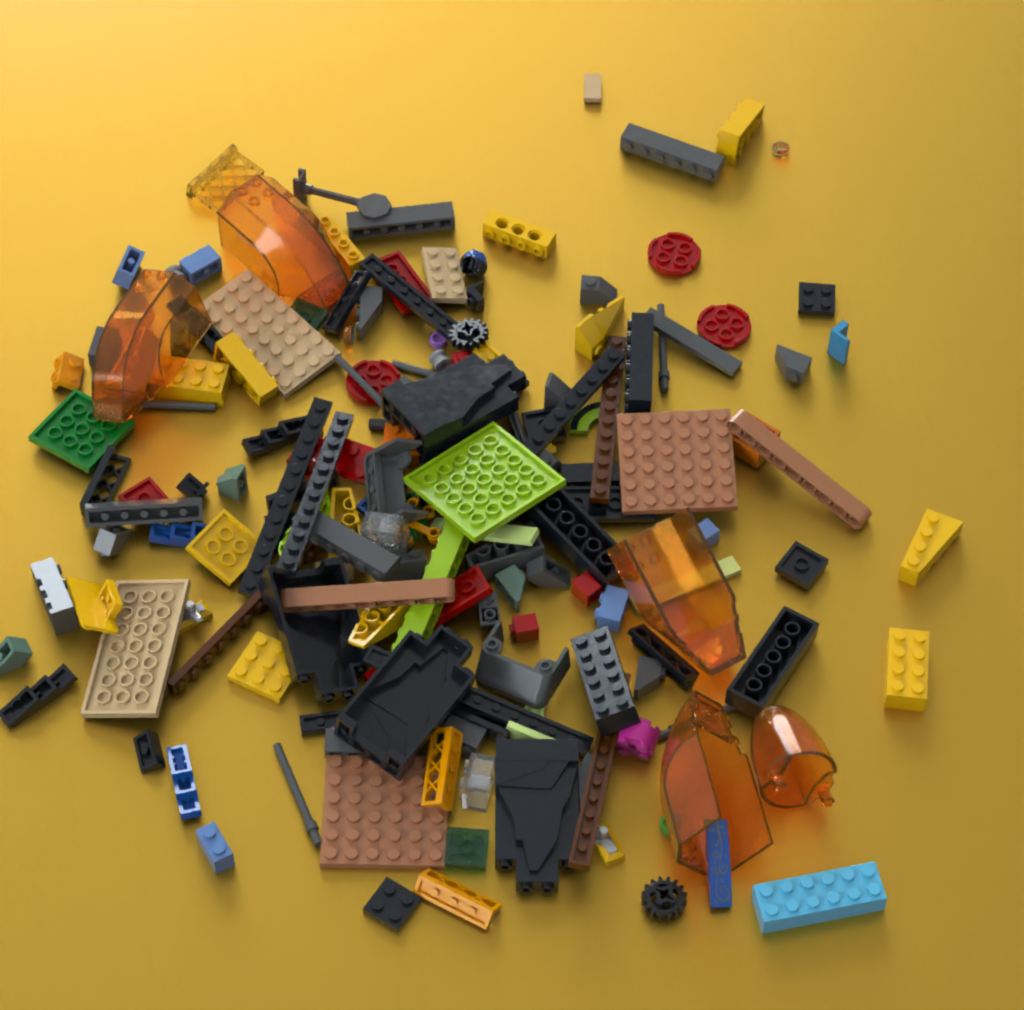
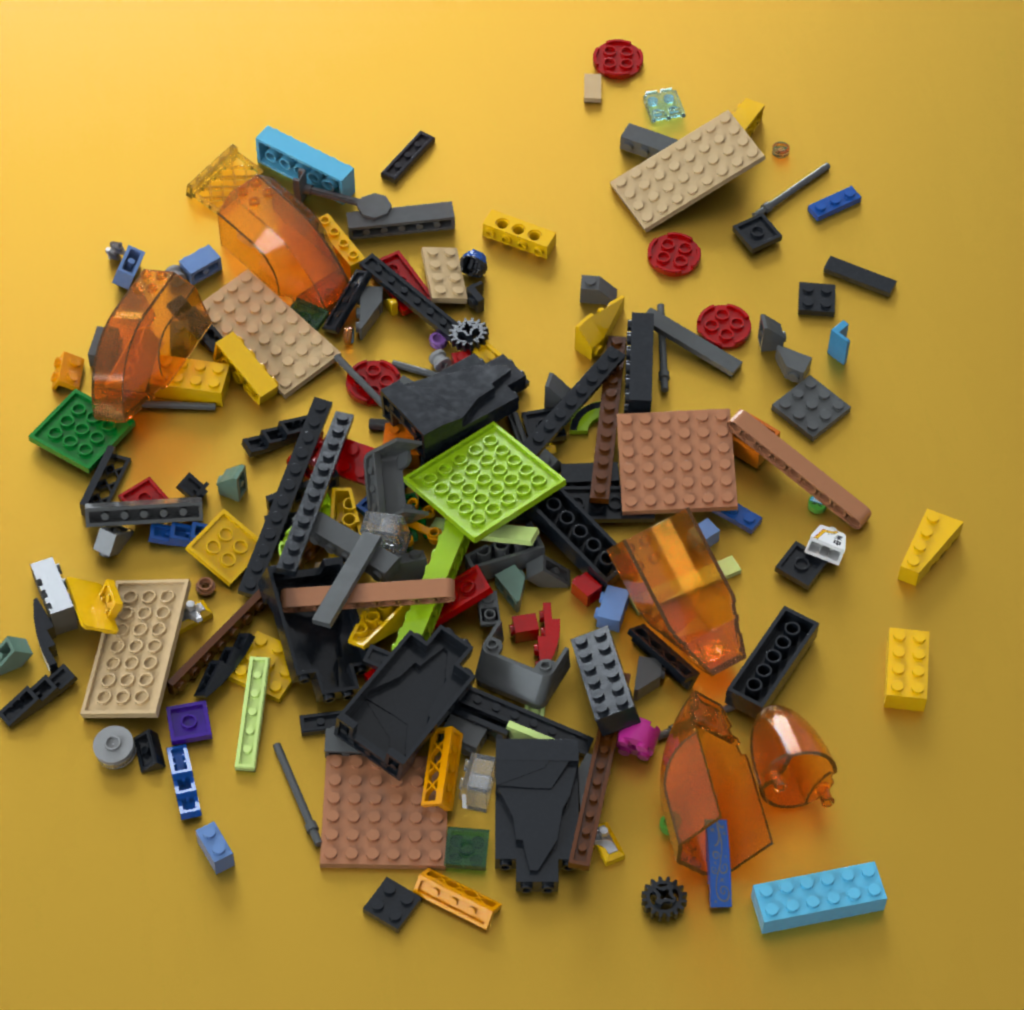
(45, 633): none -> black slope
(114, 747): none -> light grey piece
(115, 250): none -> flat silver wheel
(189, 722): none -> dark purple plate
(205, 582): none -> nougat plate
(221, 669): none -> black slope
(252, 714): none -> yellowish green tile
(287, 155): none -> medium azure brick
(346, 580): none -> dark grey tile
(391, 305): none -> yellow tile
(407, 157): none -> black tile
(548, 641): none -> red slope
(618, 59): none -> red tile
(663, 104): none -> clear light blue plate
(687, 170): none -> tan plate
(741, 518): none -> blue plate
(757, 233): none -> black plate
(768, 206): none -> dark grey bar
(770, 334): none -> dark grey slope
(811, 408): none -> dark grey plate
(816, 506): none -> bright green tile
(827, 544): none -> white torso
(834, 203): none -> blue plate
(859, 276): none -> black tile

